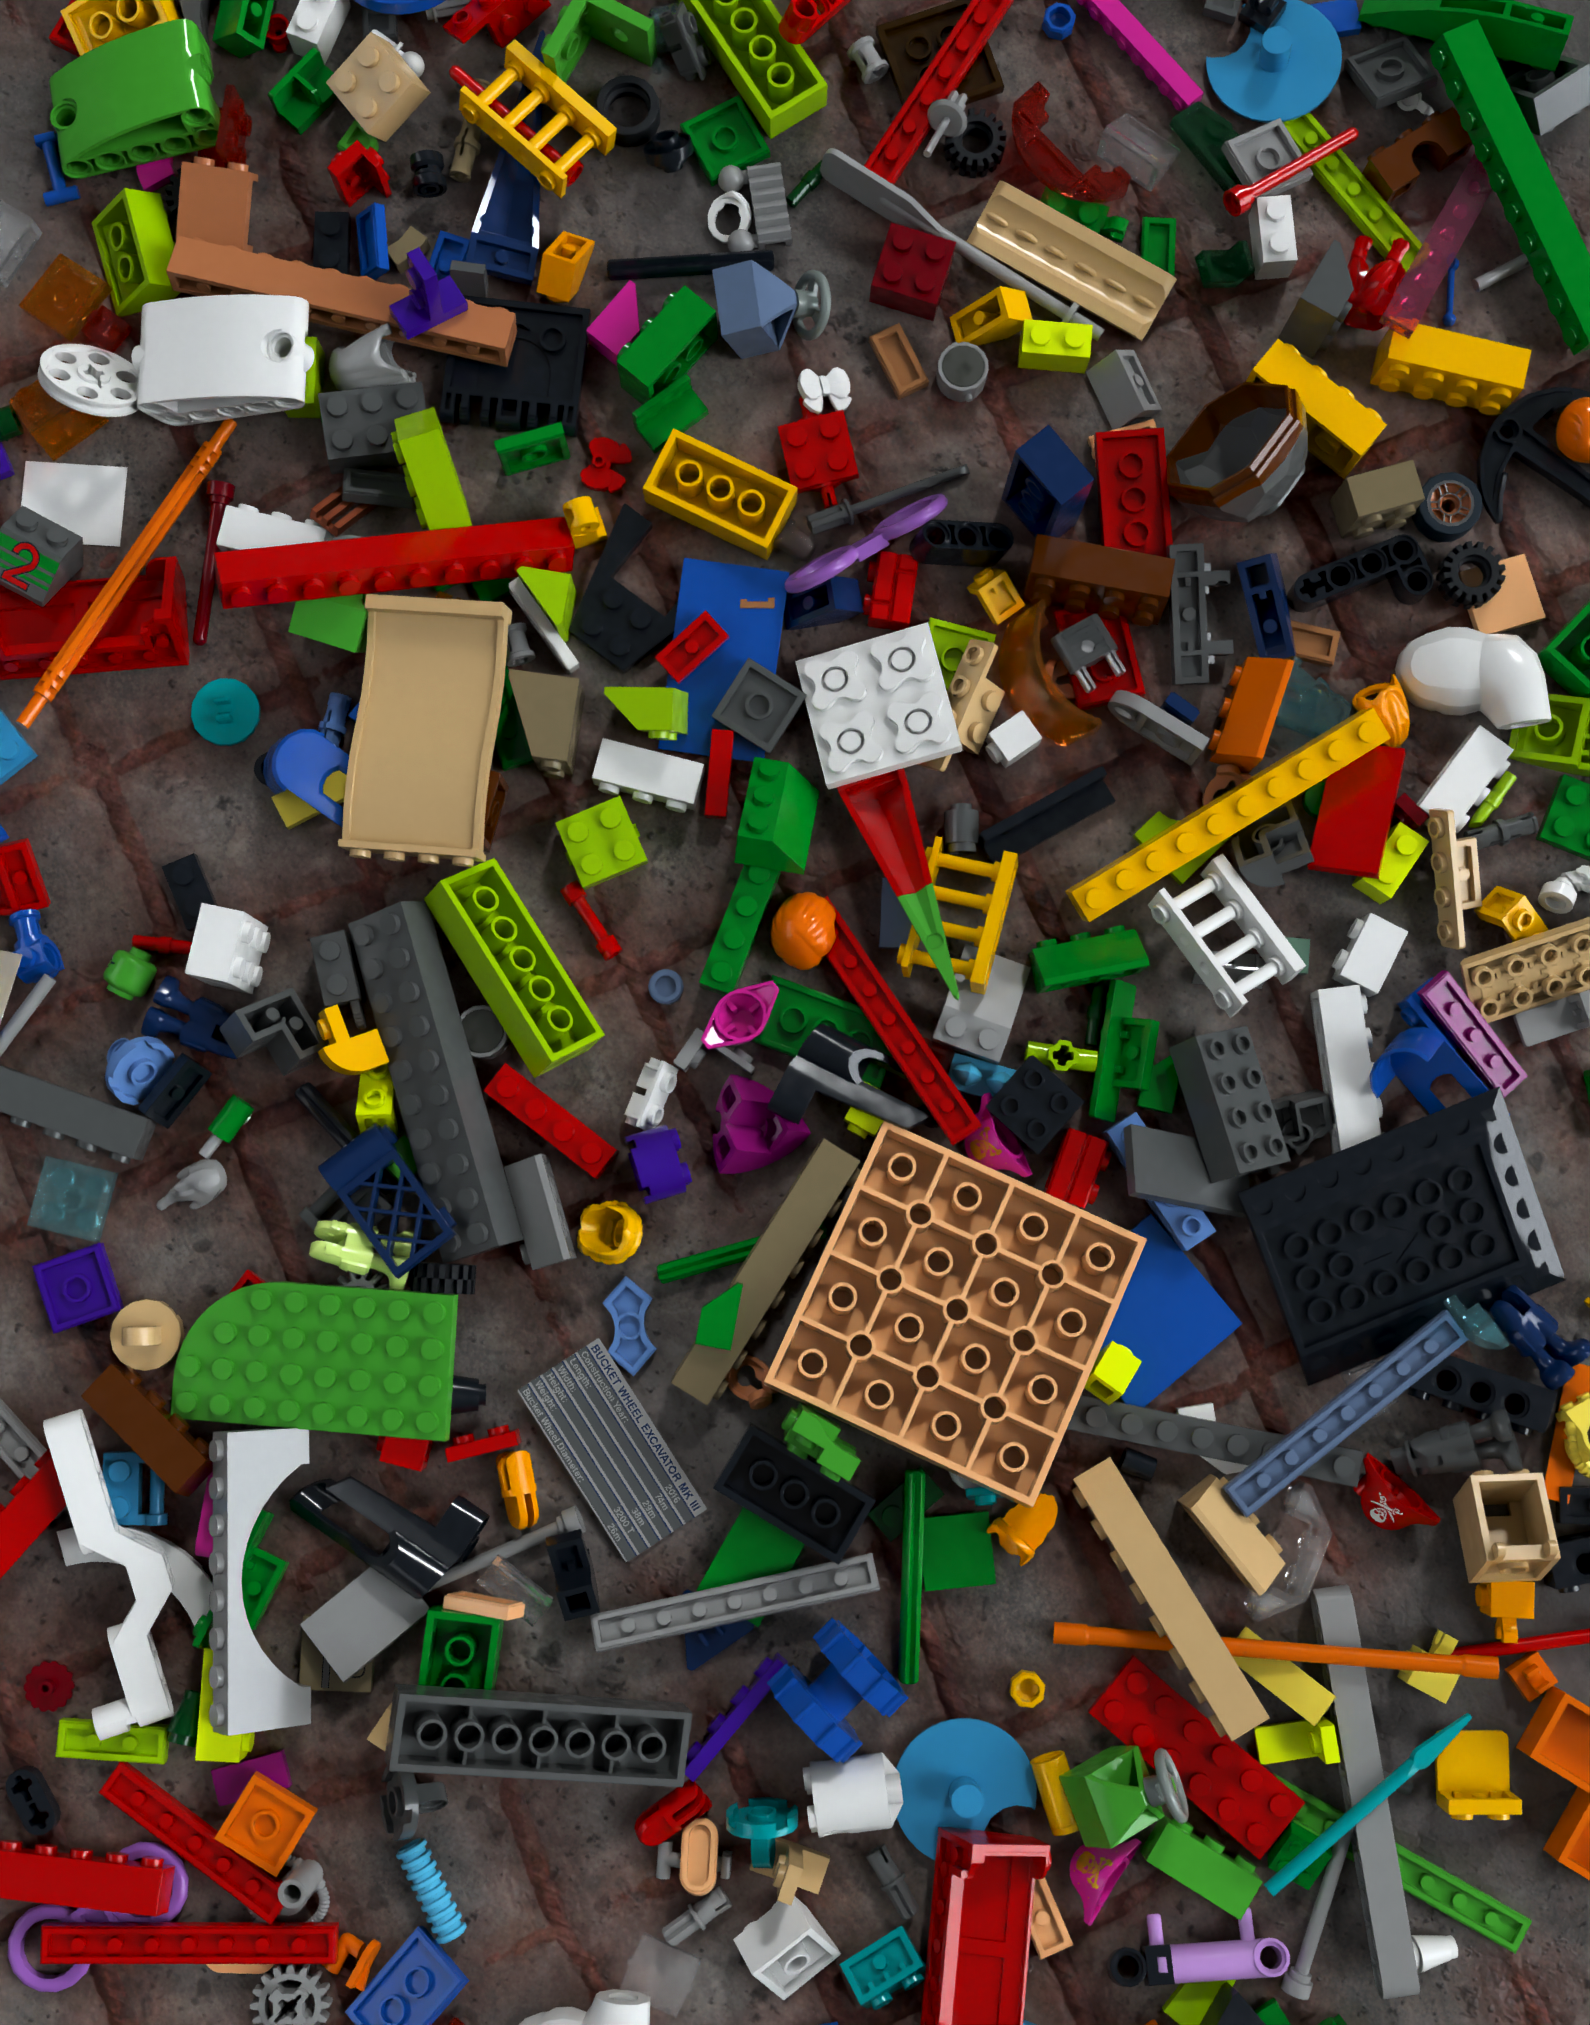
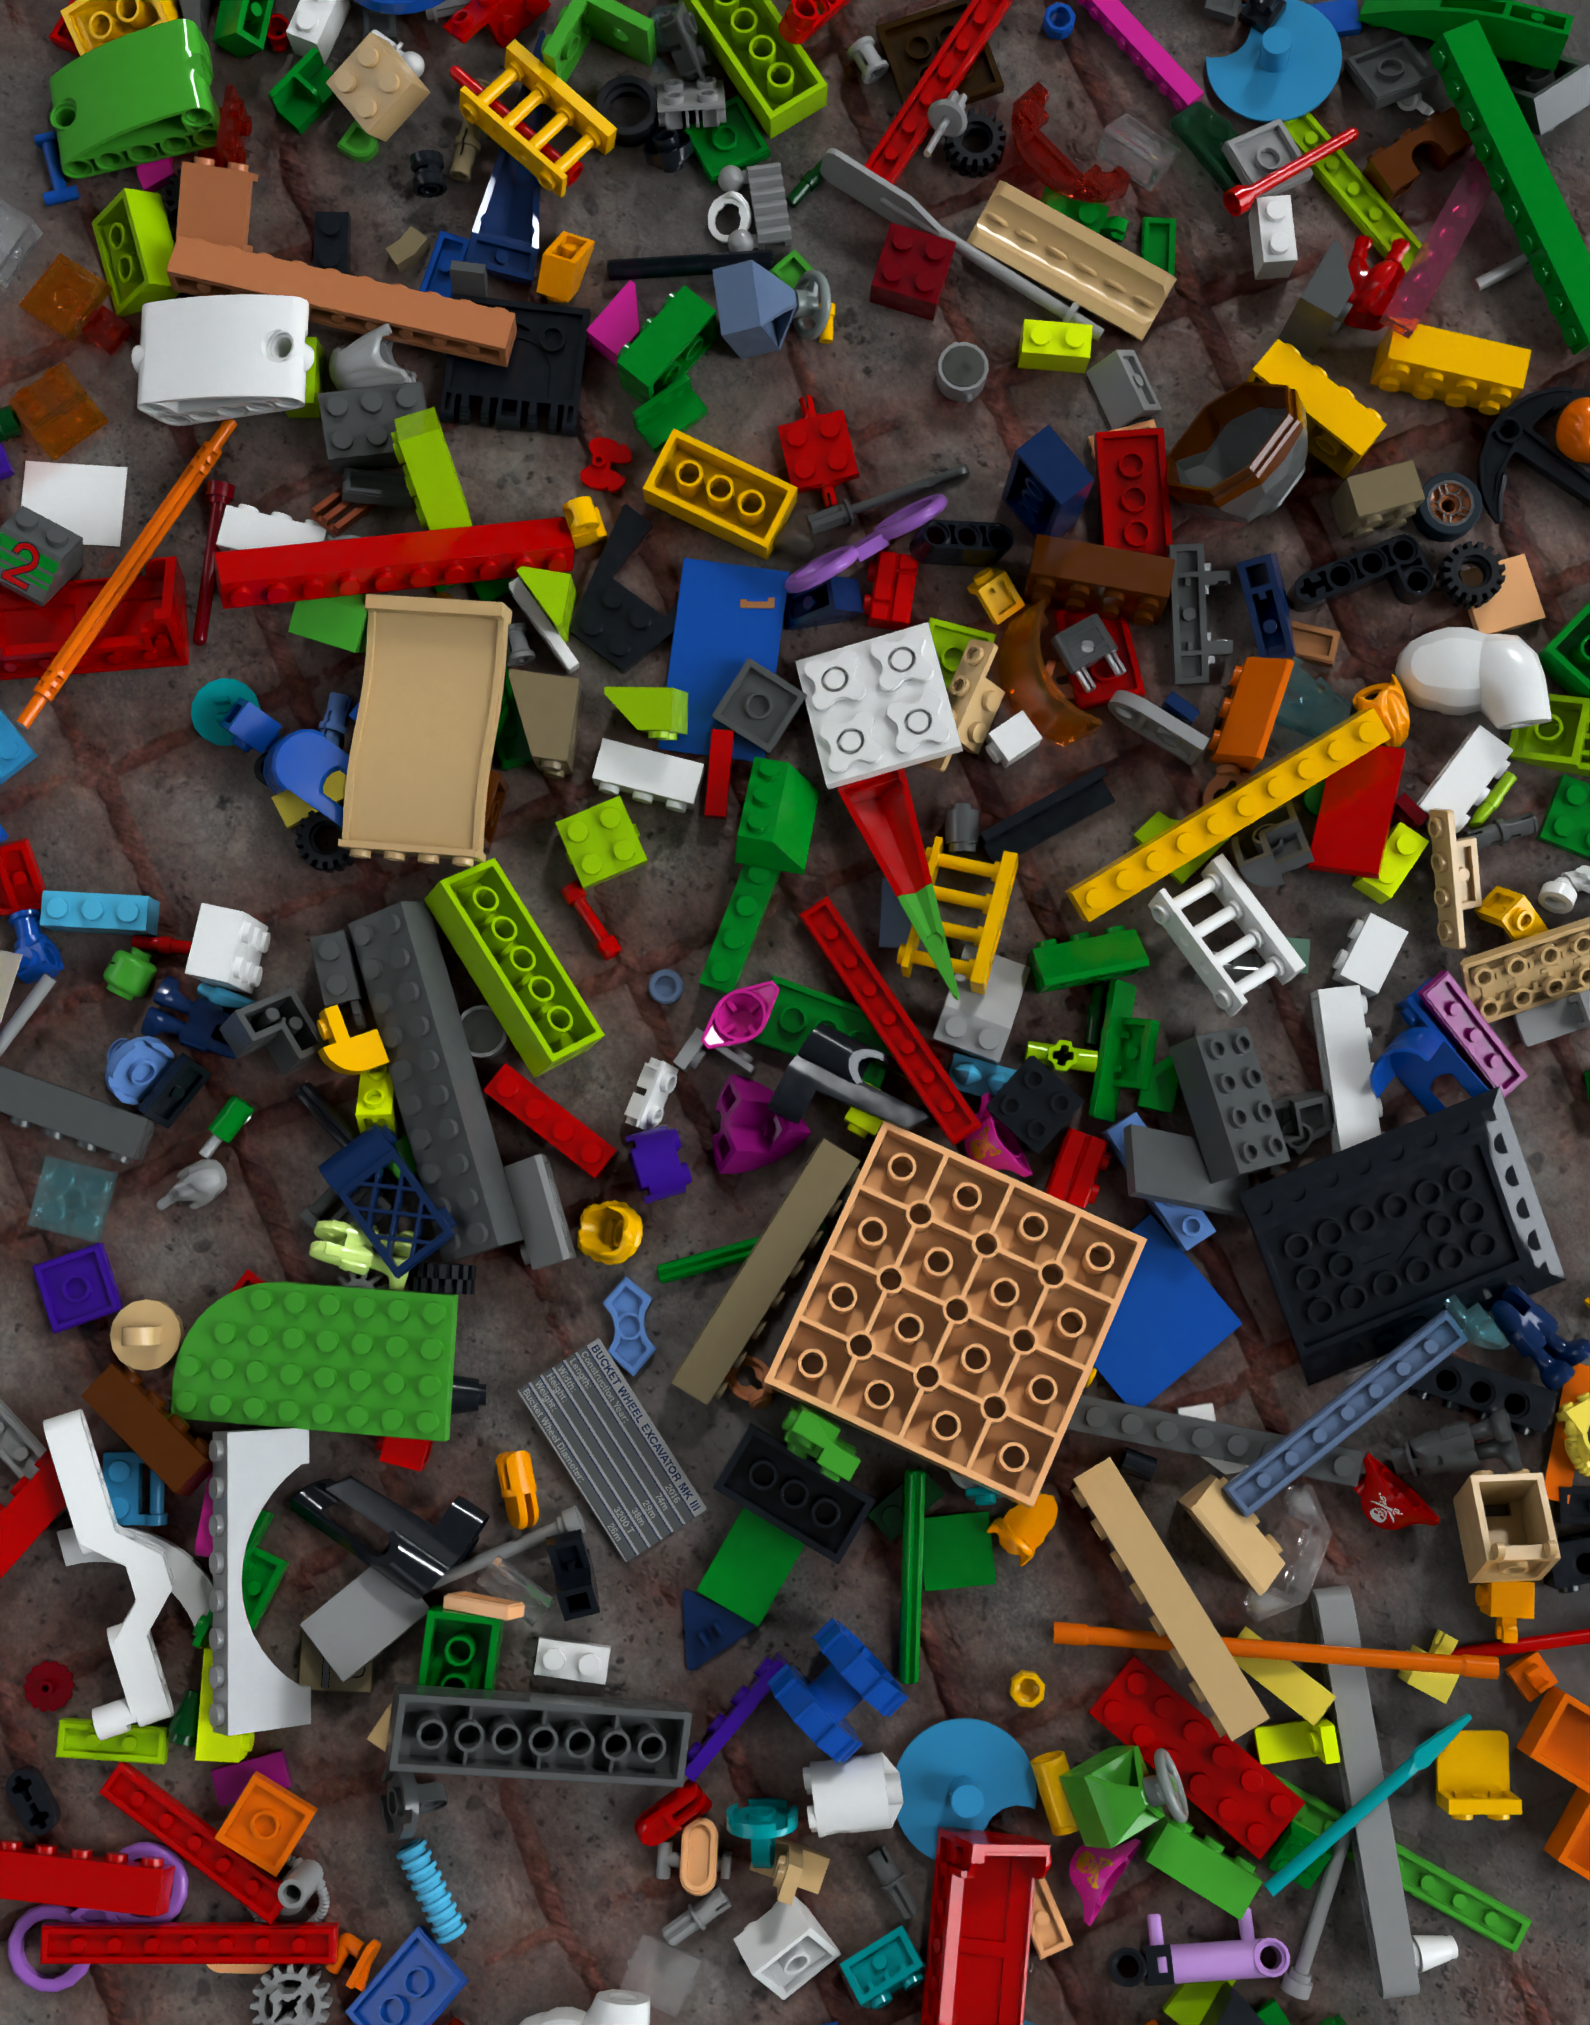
(86, 378): white wedge -> none
(99, 913): none -> medium azure brick
(189, 888): black plate -> none
(223, 997): none -> medium azure bar
(250, 727): none -> blue brick
(308, 848): none -> black tyre
(357, 172): red bracket -> none
(372, 241): blue tile -> none
(429, 299): dark purple bracket -> none
(497, 1439): red plate -> none
(532, 449): green tile -> none
(572, 1660): none -> white plate
(681, 96): none -> light grey hinge
(692, 647): red plate -> none
(719, 1319): green tile -> none
(734, 1602): light grey tile -> none
(791, 268): none -> bright green tile
(803, 930): orange piece -> none
(814, 387): white piece -> none
(827, 335): none -> yellow piece
(898, 361): medium nougat tile -> none
(992, 317): yellow slope -> none
(1112, 1372): neon yellow brick -> none
(1225, 267): clear green bracket -> none
(1449, 318): blue hinge -> none

